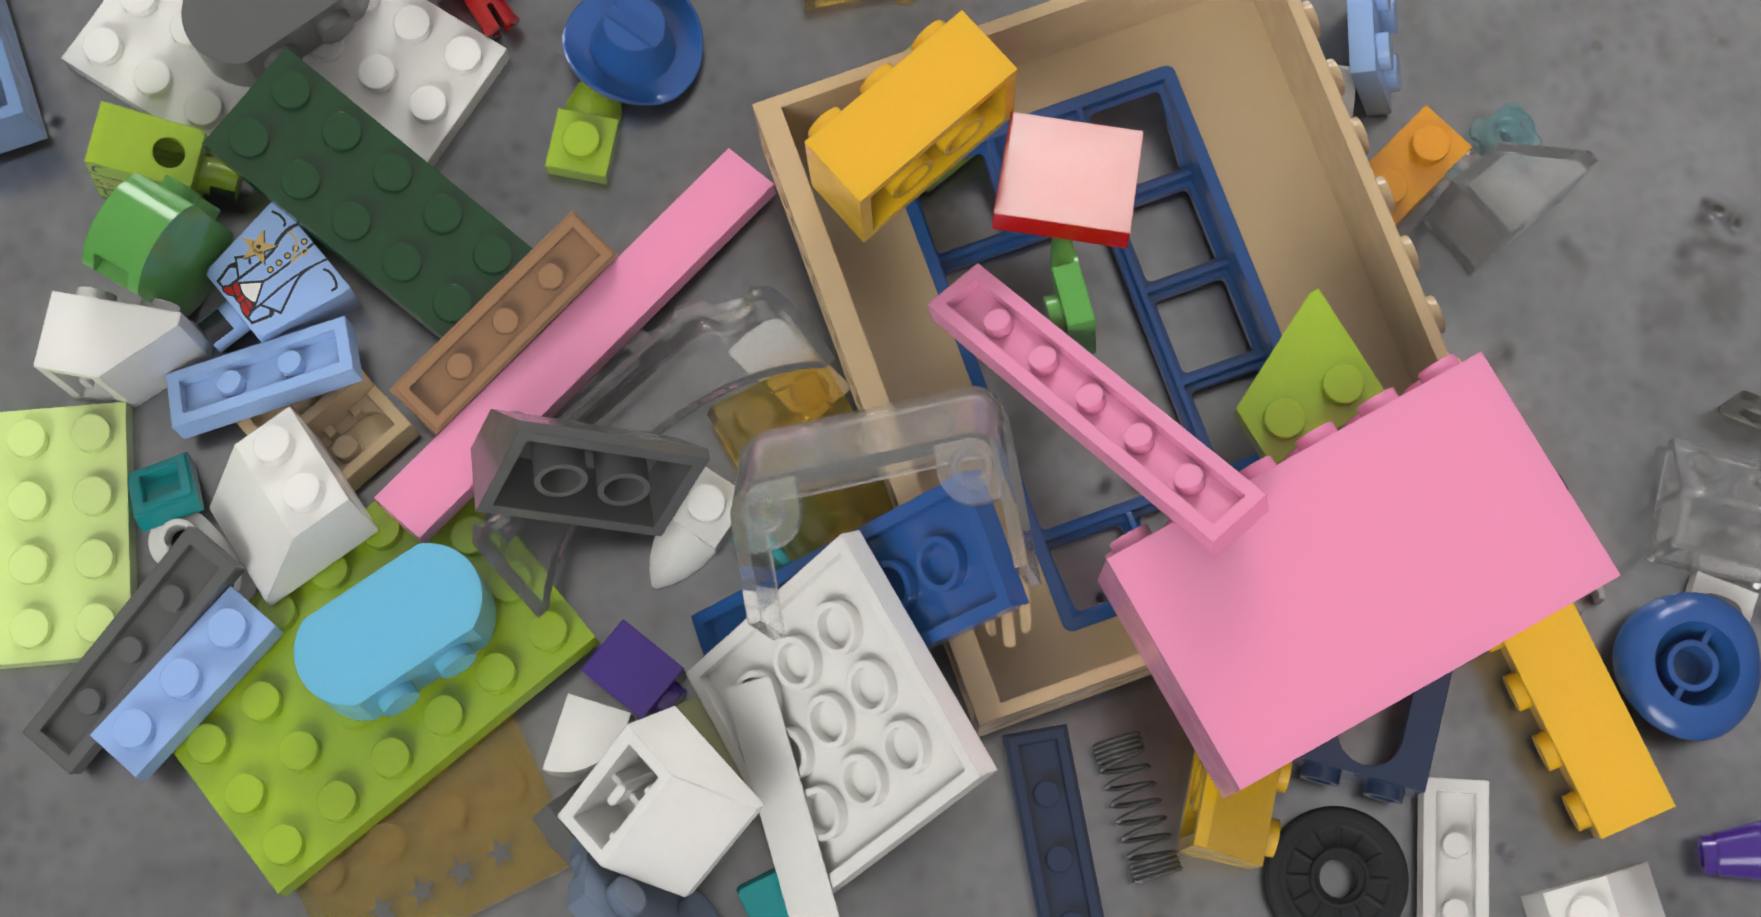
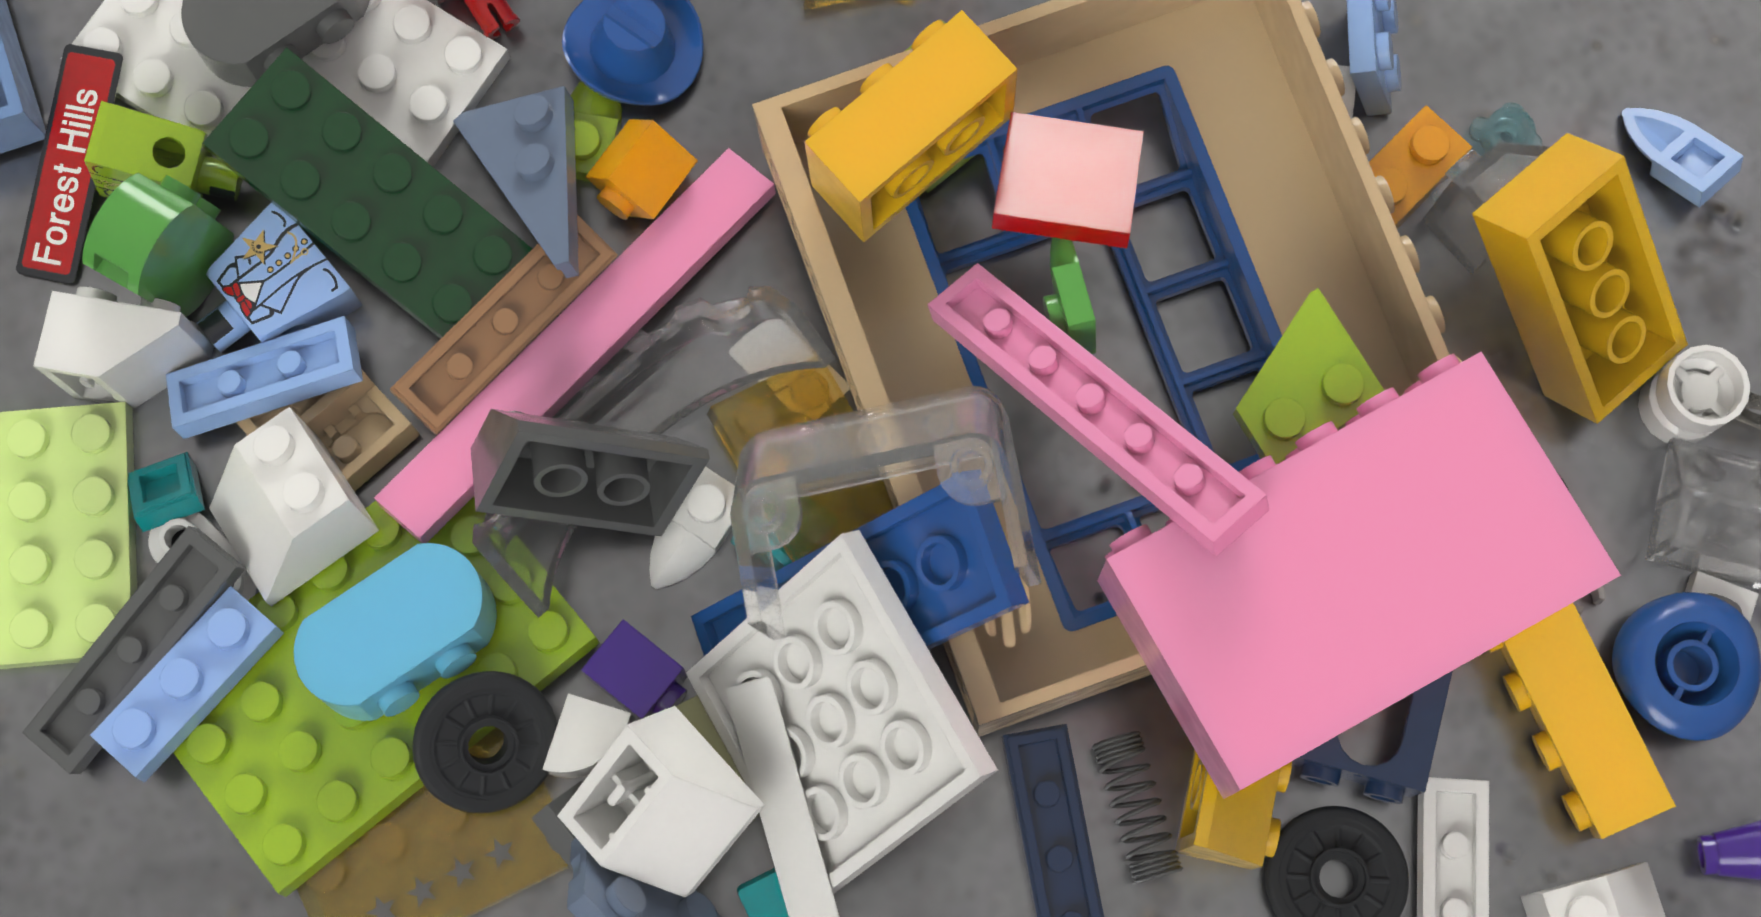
(63, 183): none -> red sticker
(456, 714): none -> black wheel
(532, 159): none -> sand blue wing
(640, 170): none -> light orange brick
(1581, 276): none -> yellow brick
(1682, 153): none -> light blue plate
(1694, 394): none -> white wheel

